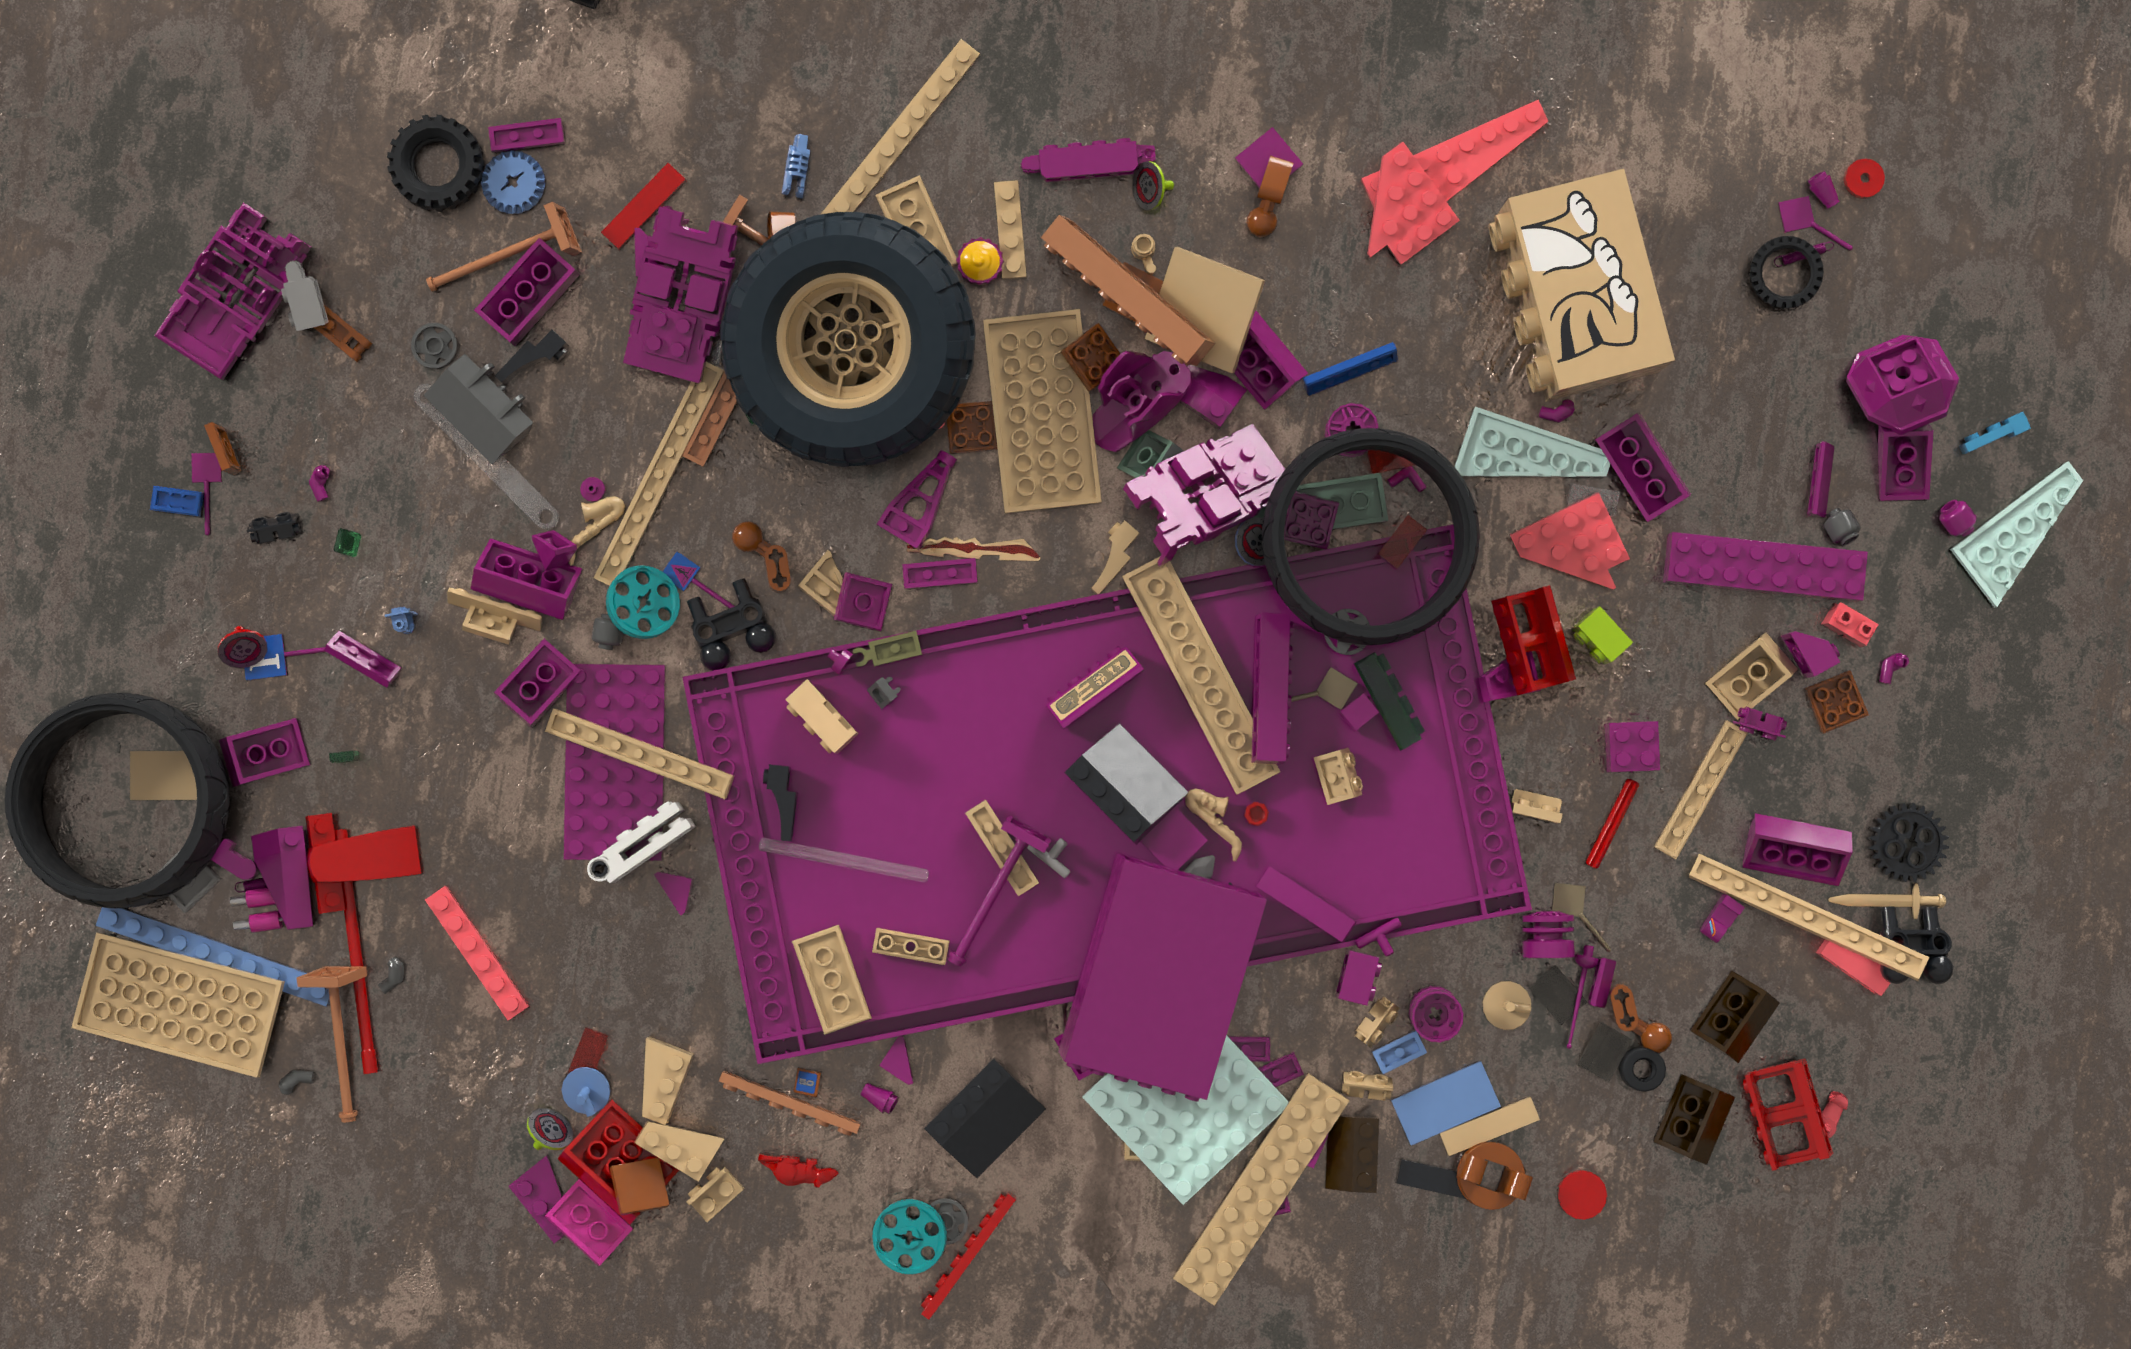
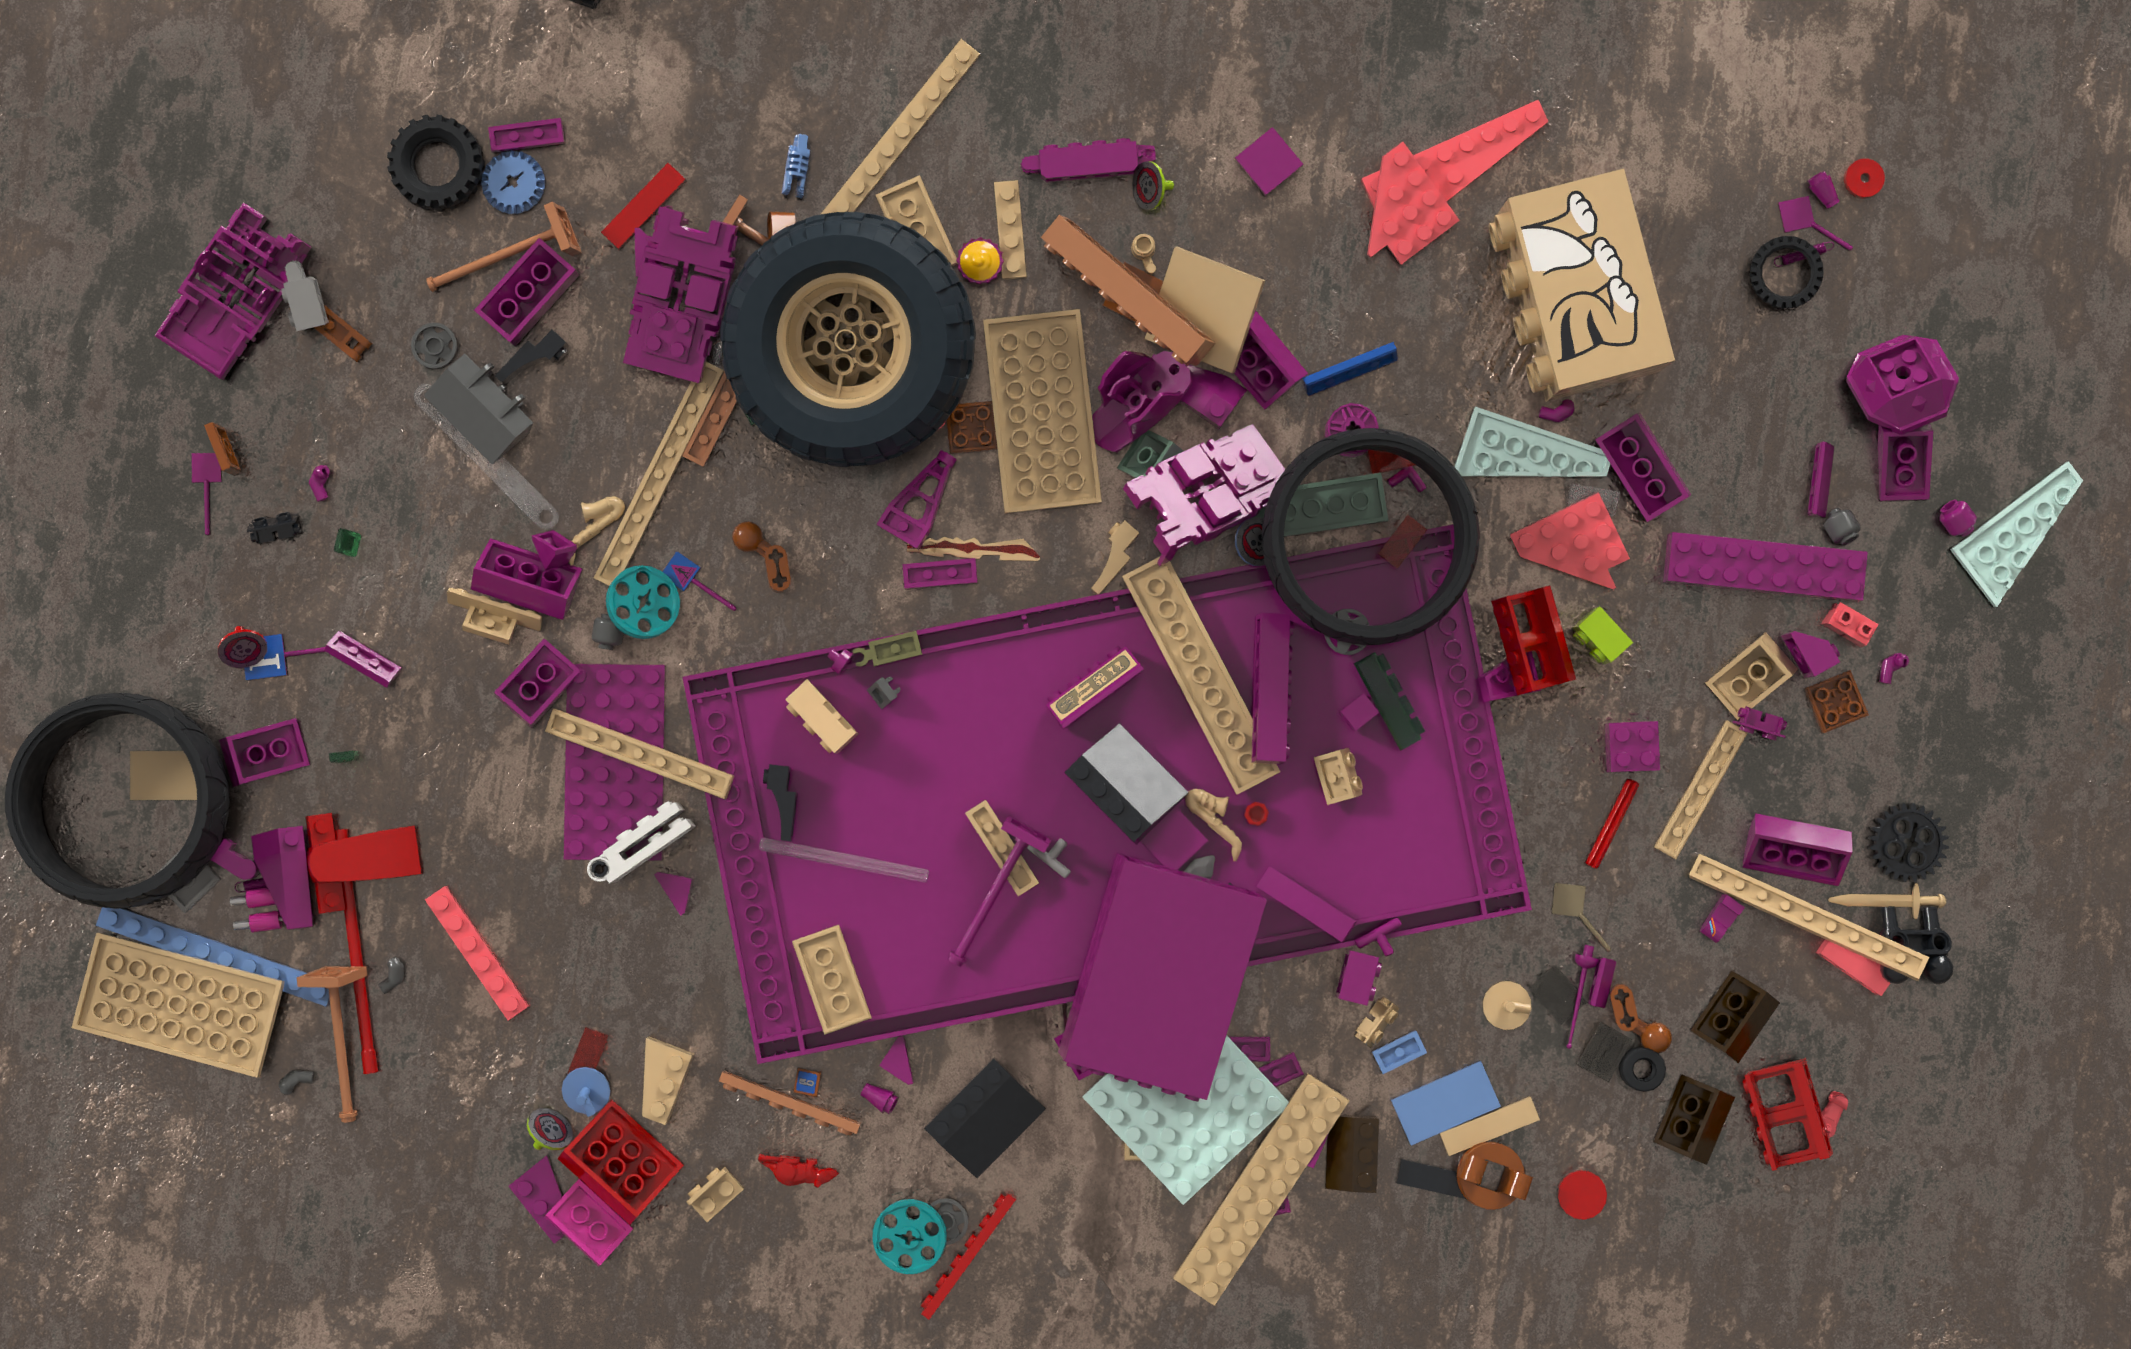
(176, 501): blue plate -> none
(402, 619): medium blue hinge -> none
(598, 491): magenta tile -> none
(639, 1186): dark orange tile -> none
(679, 1147): tan wedge -> none
(729, 624): black piece -> none
(823, 583): tan wing -> none
(862, 601): magenta tile -> none
(894, 944): tan tile -> none
(1091, 355): dark orange tile -> none
(1262, 219): dark orange beam -> none
(1310, 520): magenta tile -> none
(1334, 689): dark tan piece -> none
(1355, 1083): tan hinge -> none
(1449, 1019): magenta wheel -> none
(1536, 806): tan bracket -> none
(1548, 935): magenta wheel -> none
(2012, 426): dark azure plate -> none

